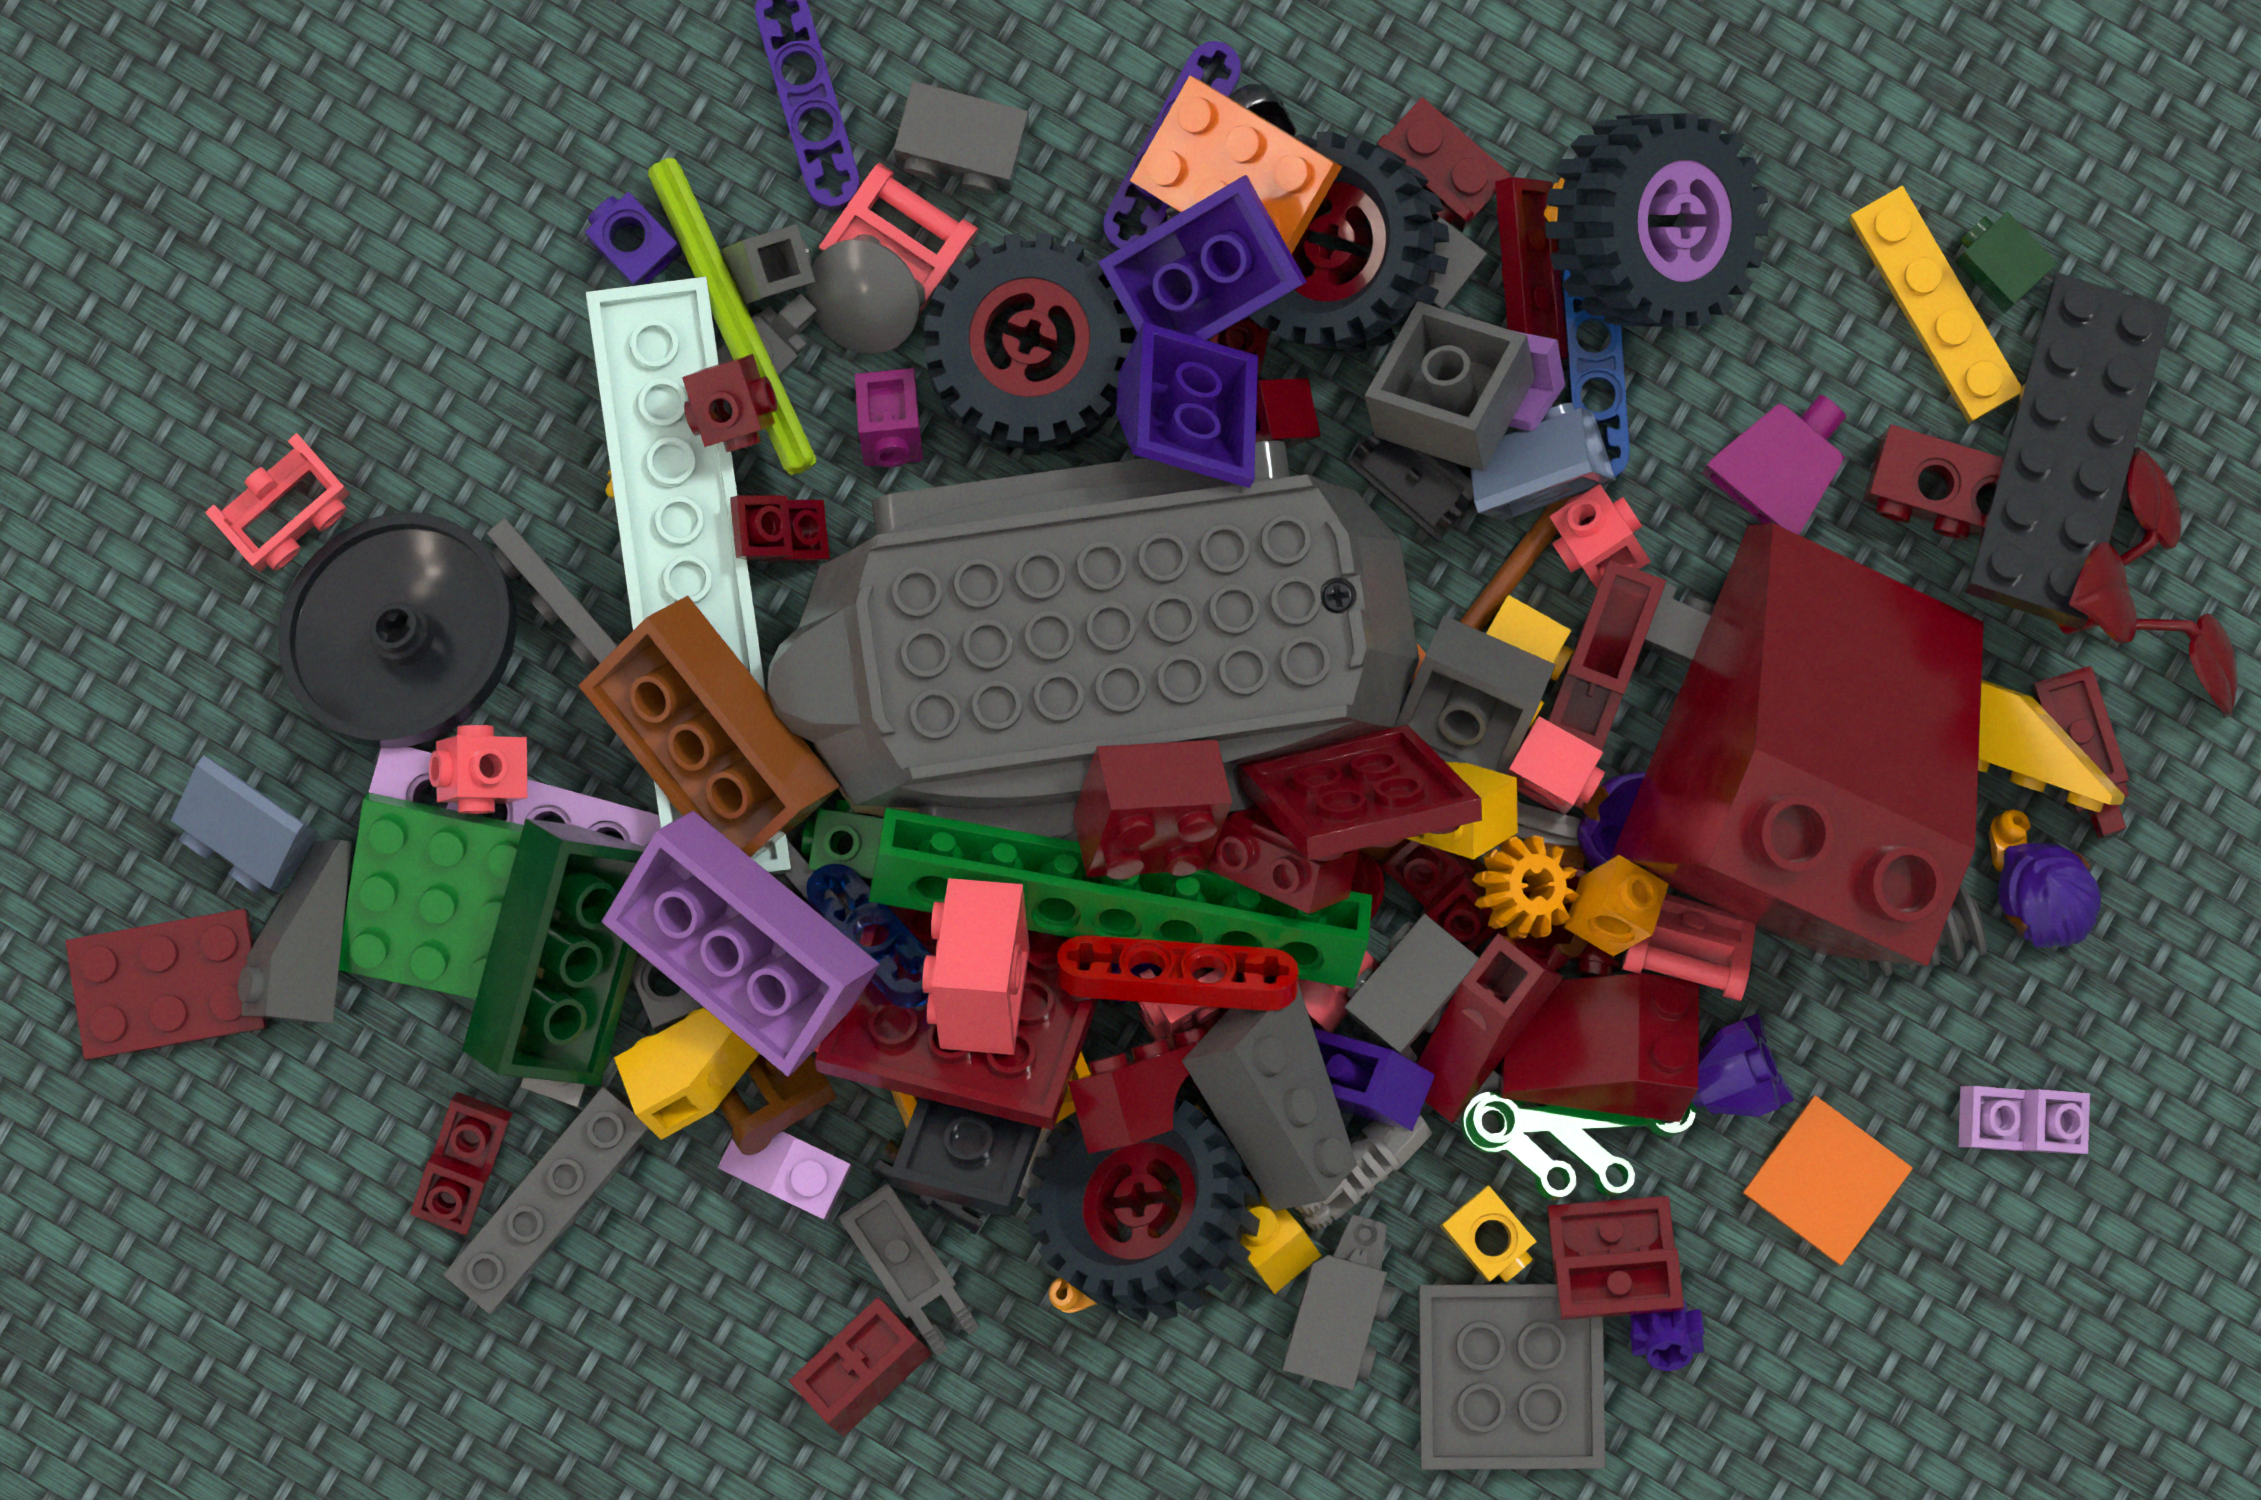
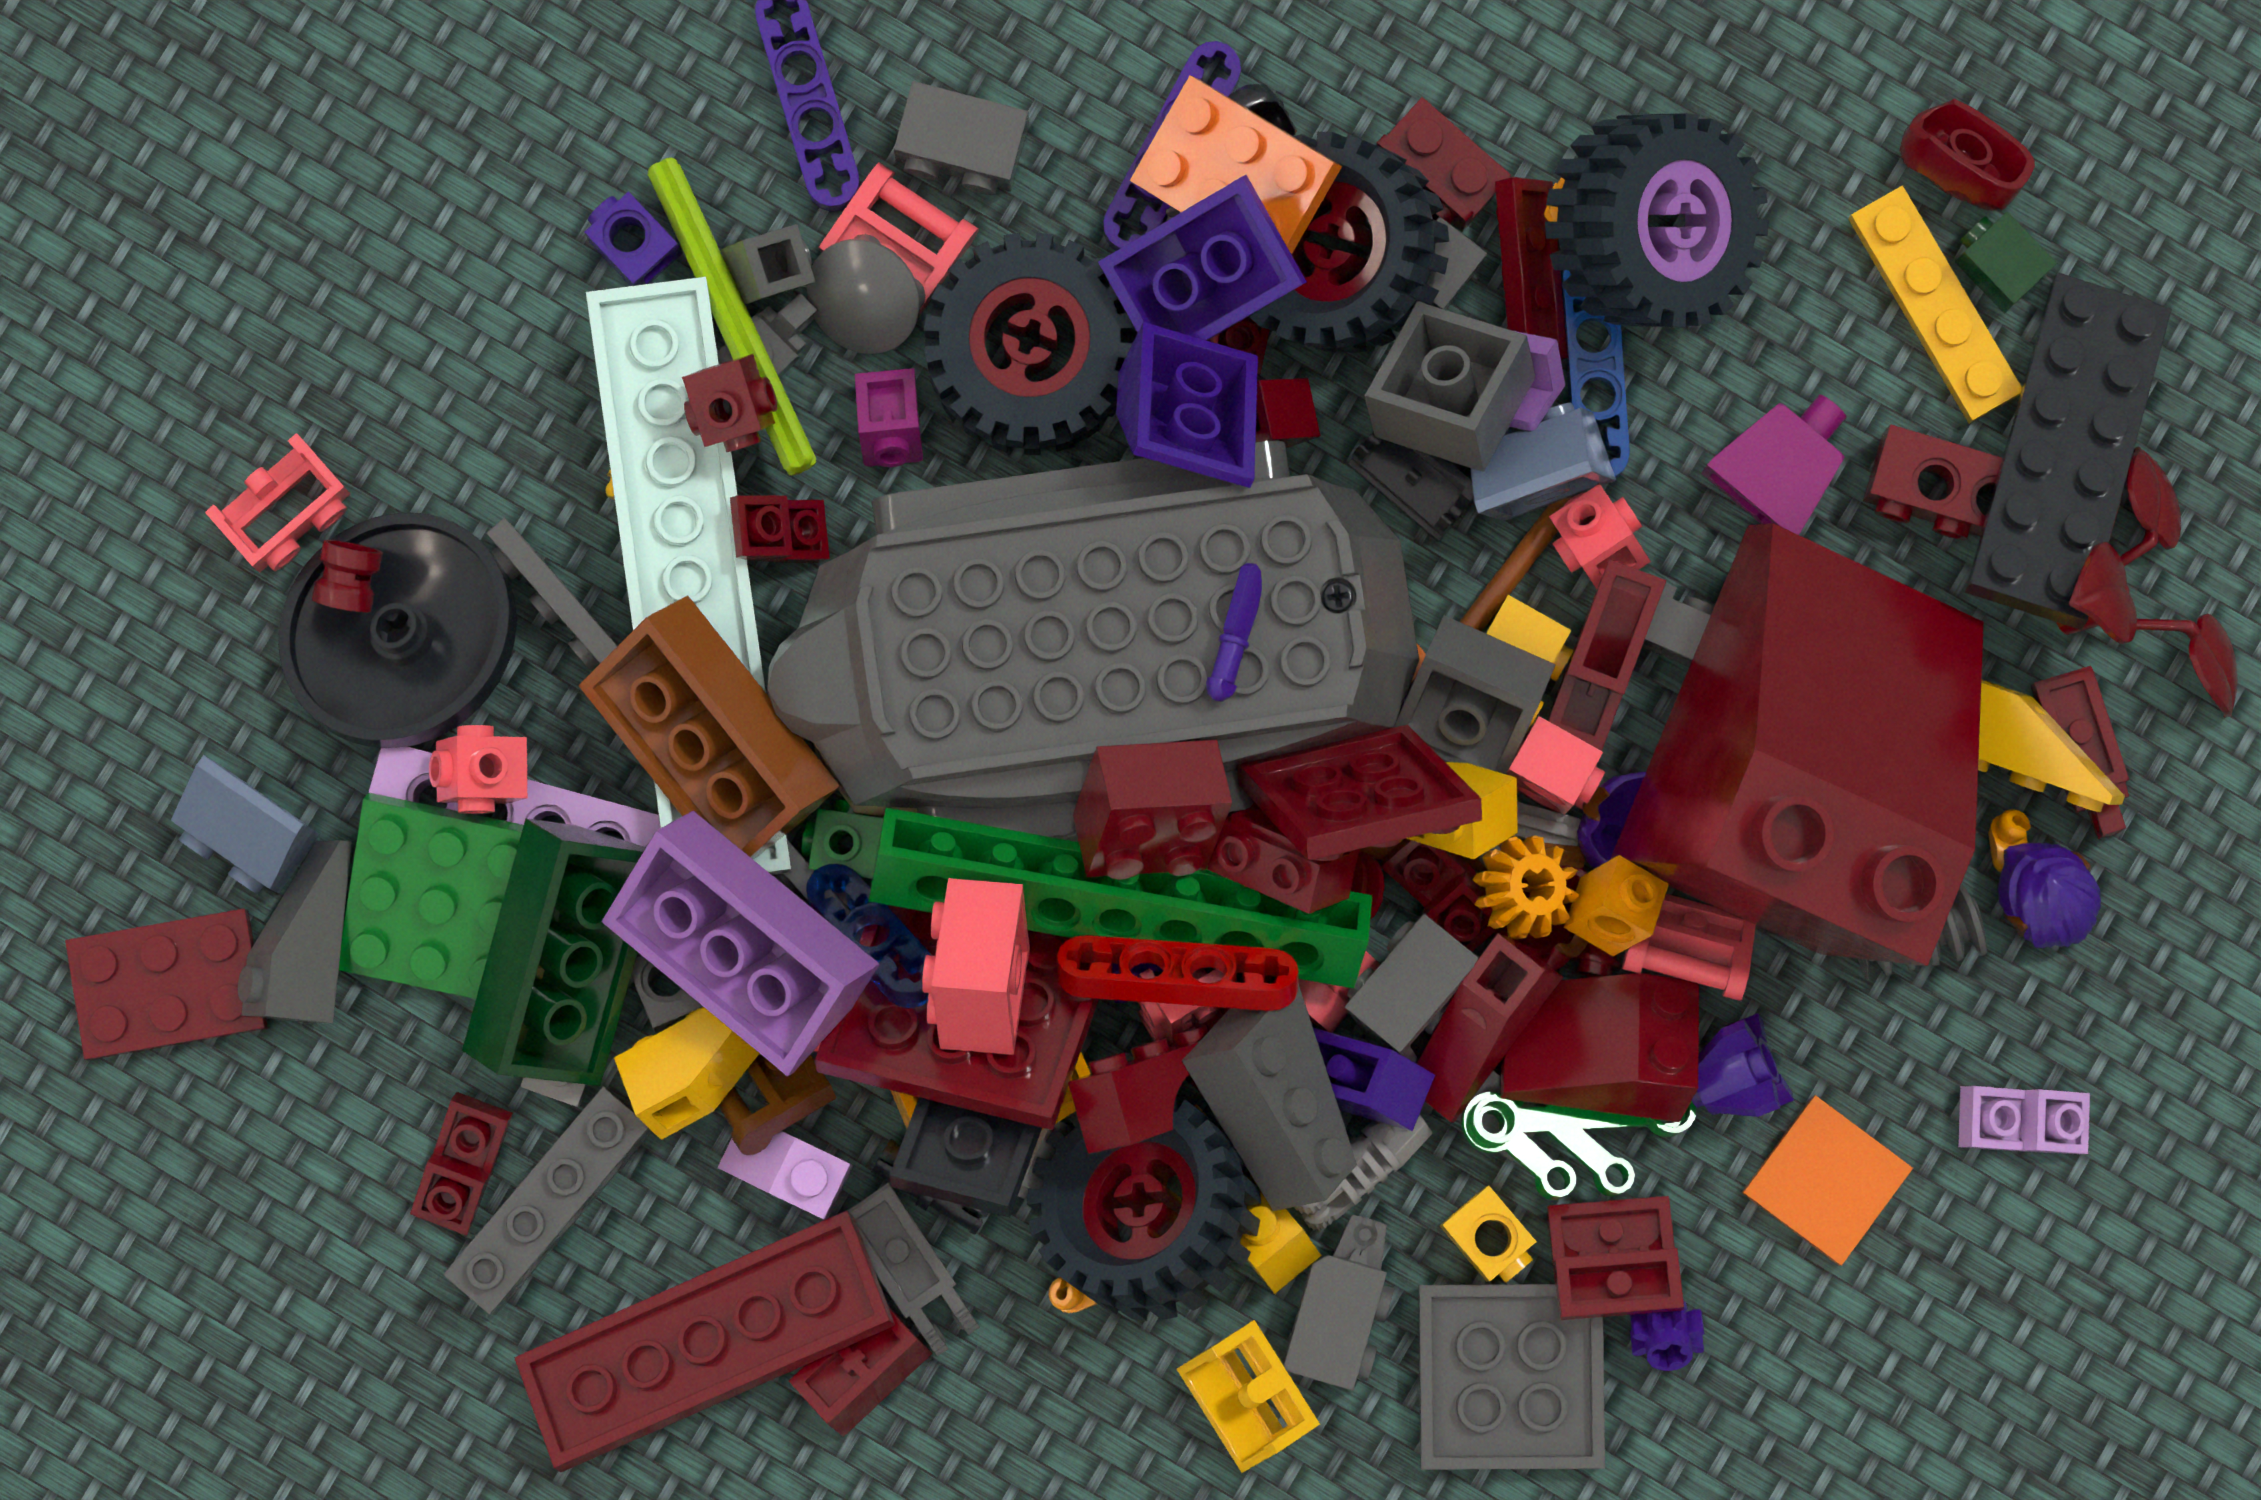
(347, 576): none -> dark red wheel
(704, 1341): none -> dark red plate
(1236, 633): none -> dark purple piece
(1238, 1403): none -> yellow window
(1967, 155): none -> dark red piece

